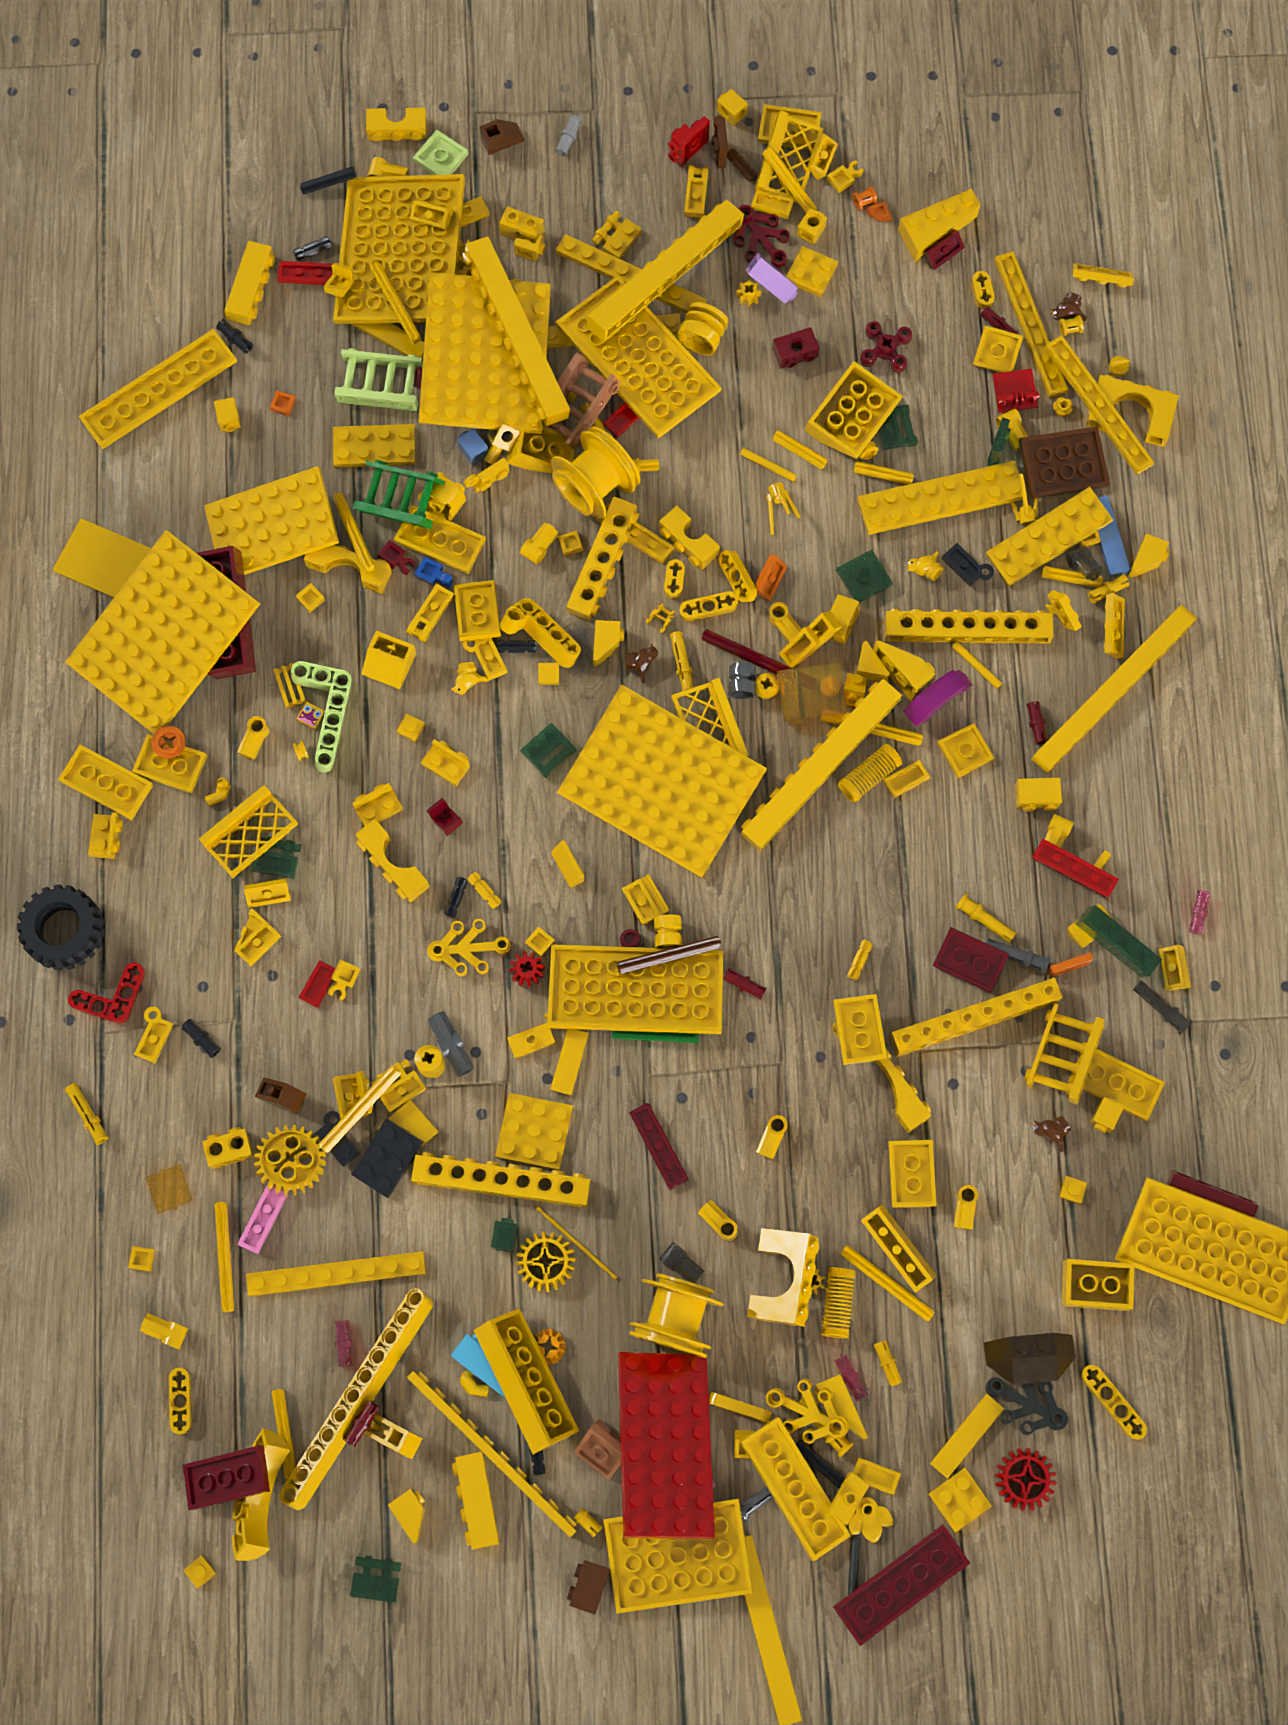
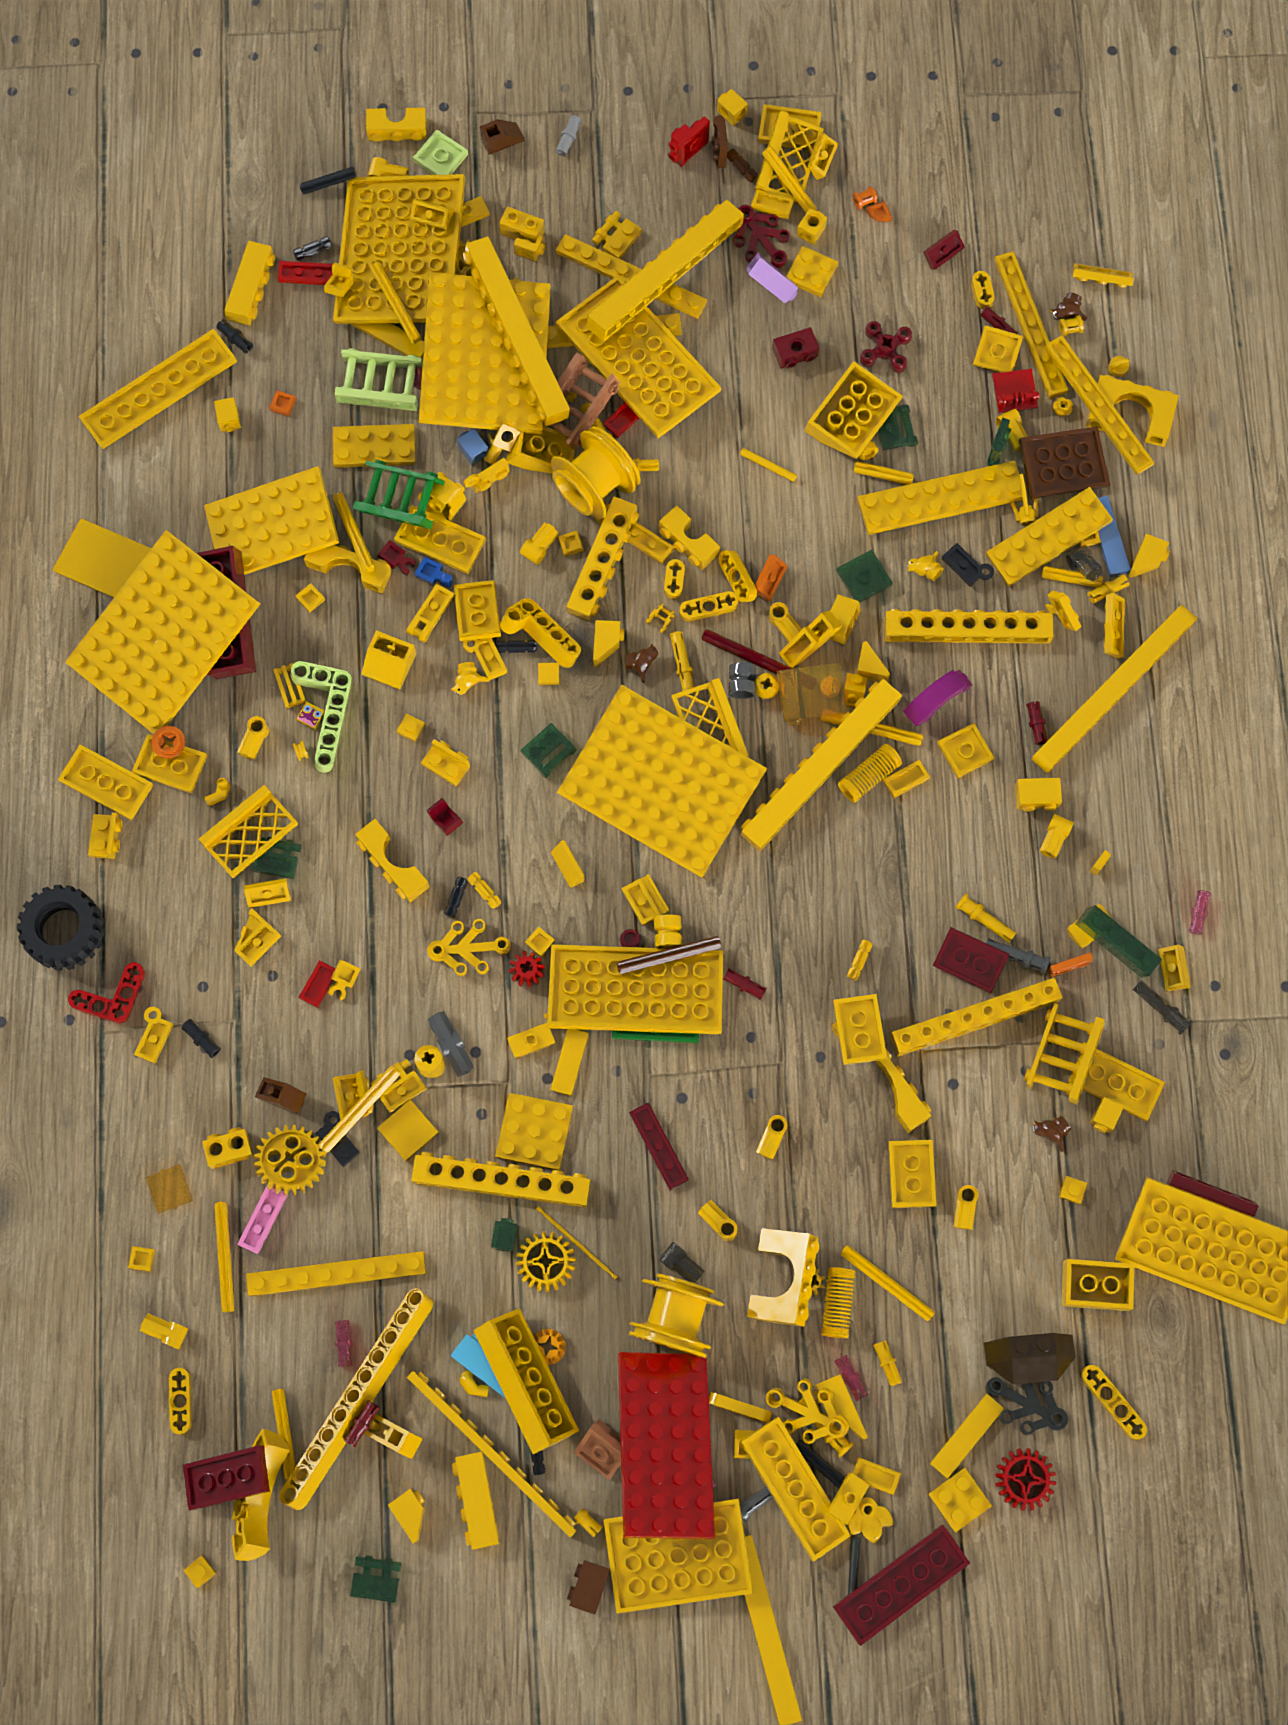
(90, 1121): yellow pin -> none
(377, 805): yellow bracket -> none
(387, 1158): black plate -> none
(696, 192): yellow plate -> none
(702, 328): yellow wheel -> none
(748, 293): yellow gear -> none
(779, 495): yellow plant -> none
(800, 449): yellow axle -> none
(843, 178): yellow plate -> none
(899, 1248): yellow brick -> none
(905, 670): yellow slope -> none
(934, 222): yellow wedge -> none
(977, 665): yellow bar -> none
(1075, 868): red fence -> none

